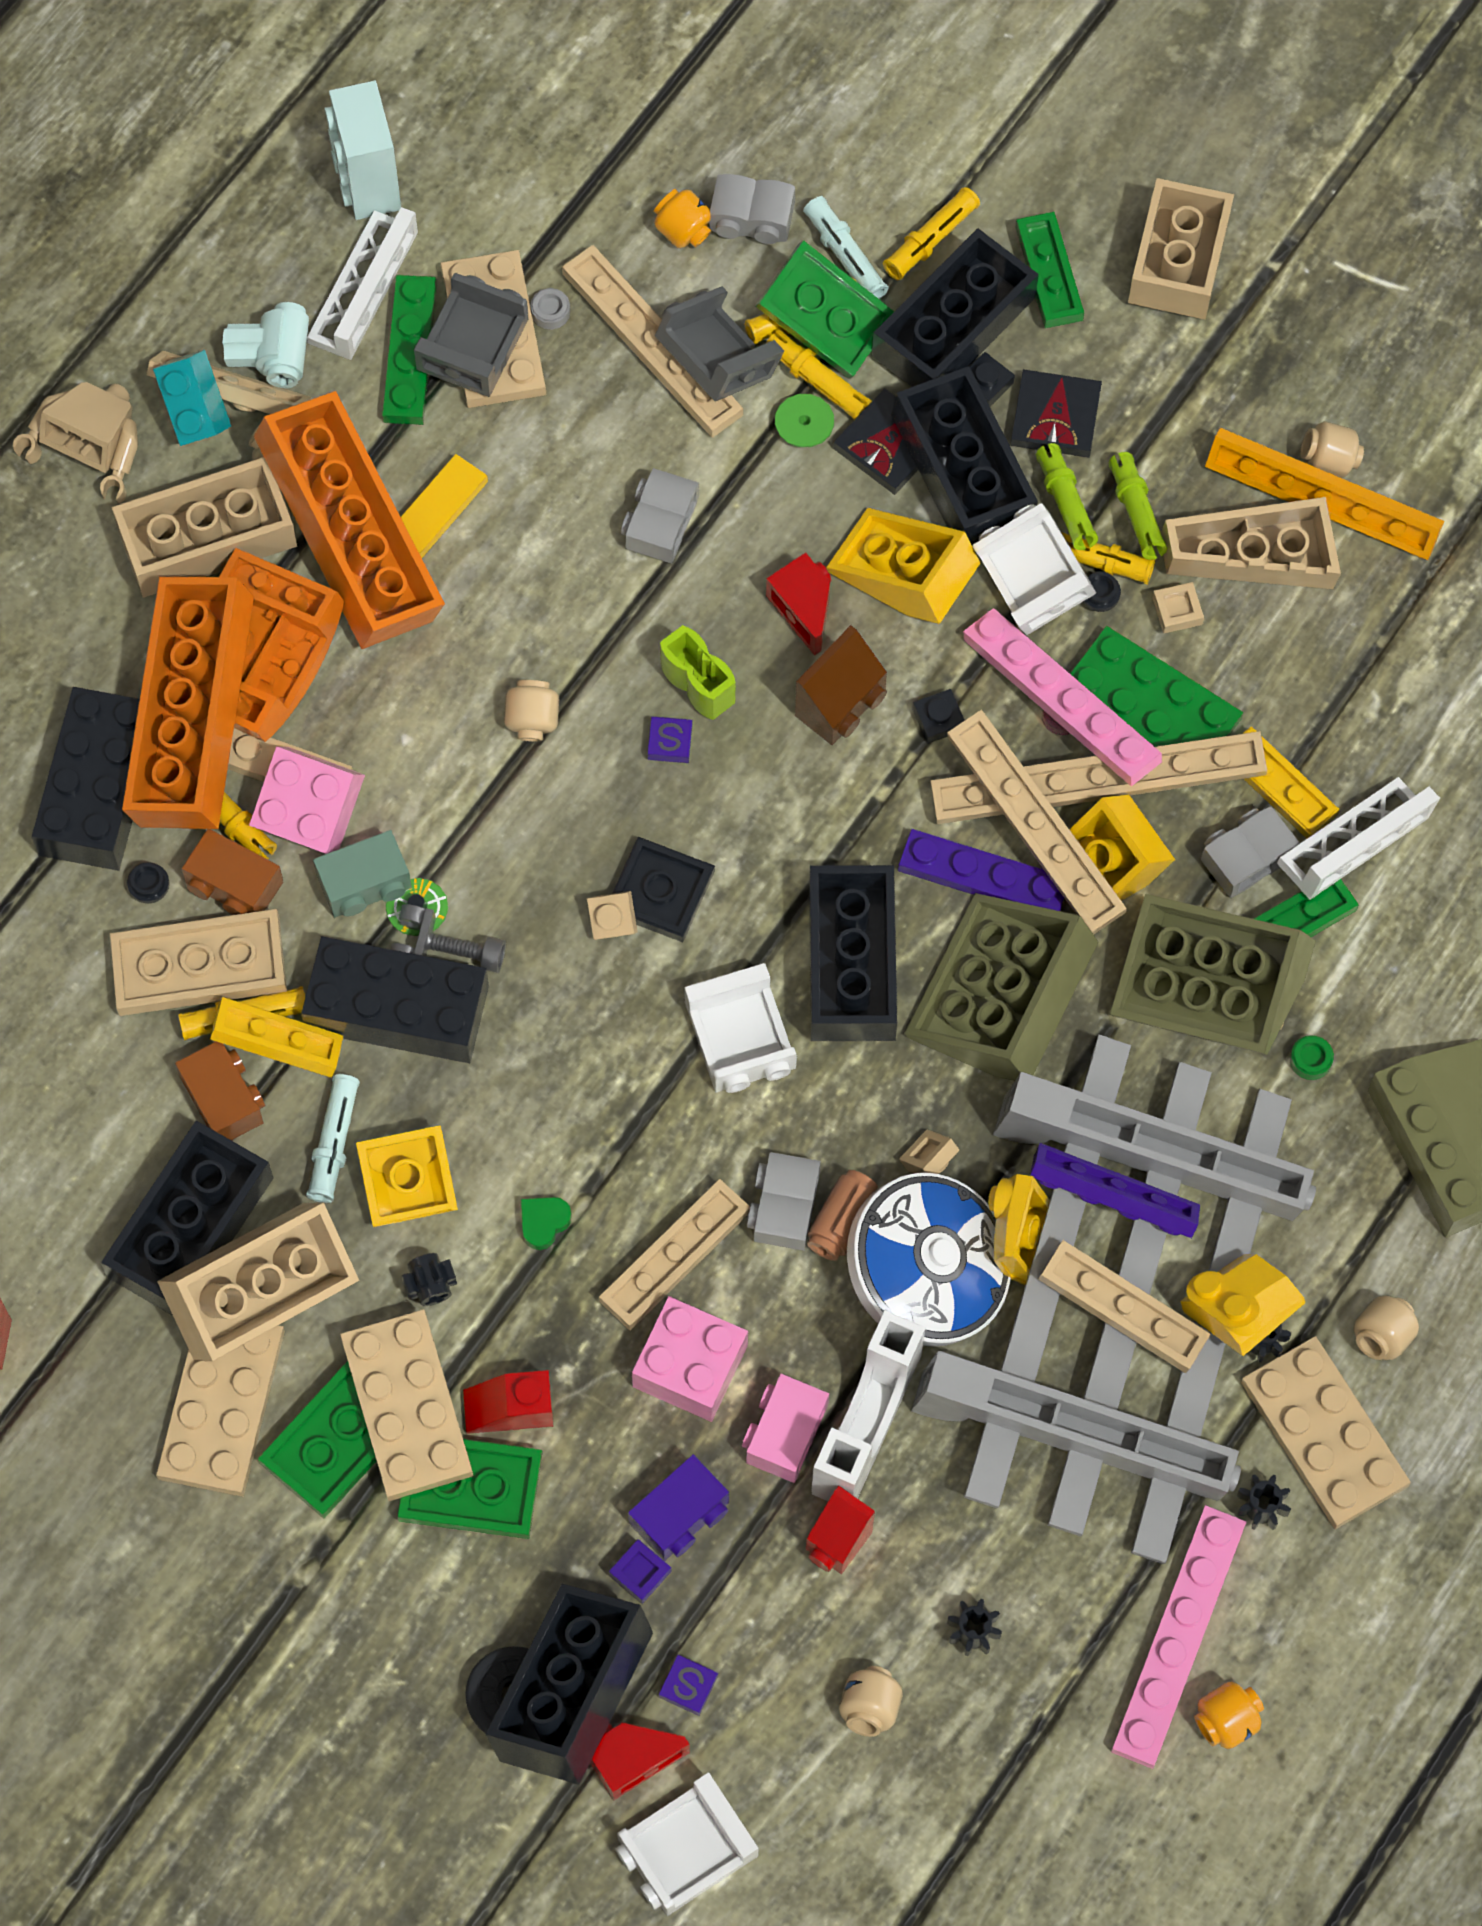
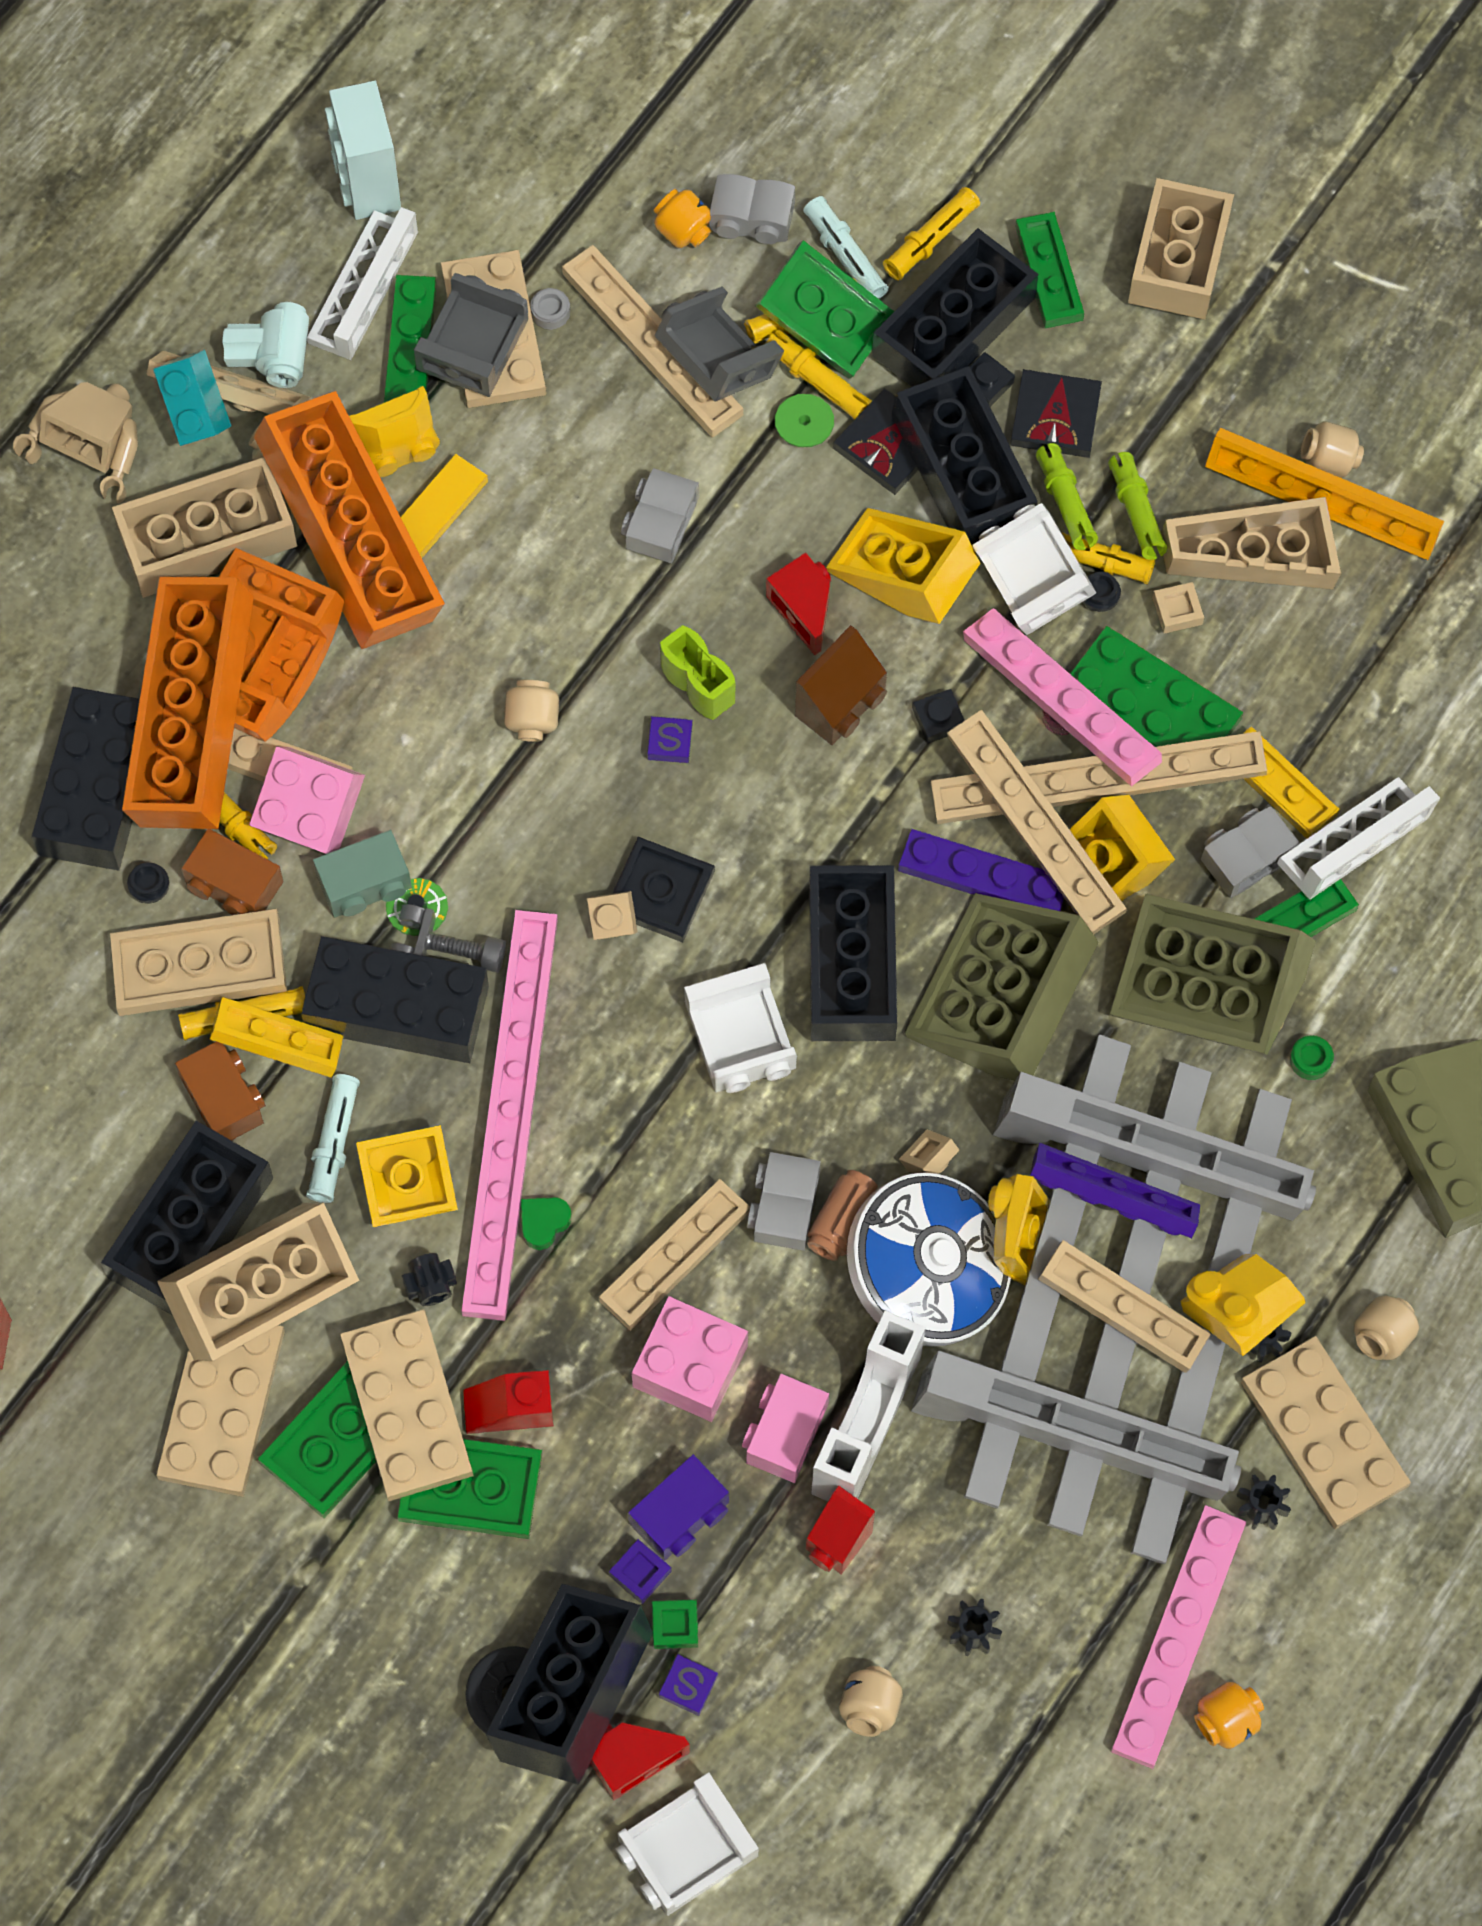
(398, 432): none -> yellow slope
(509, 1116): none -> bright pink plate
(675, 1624): none -> green plate

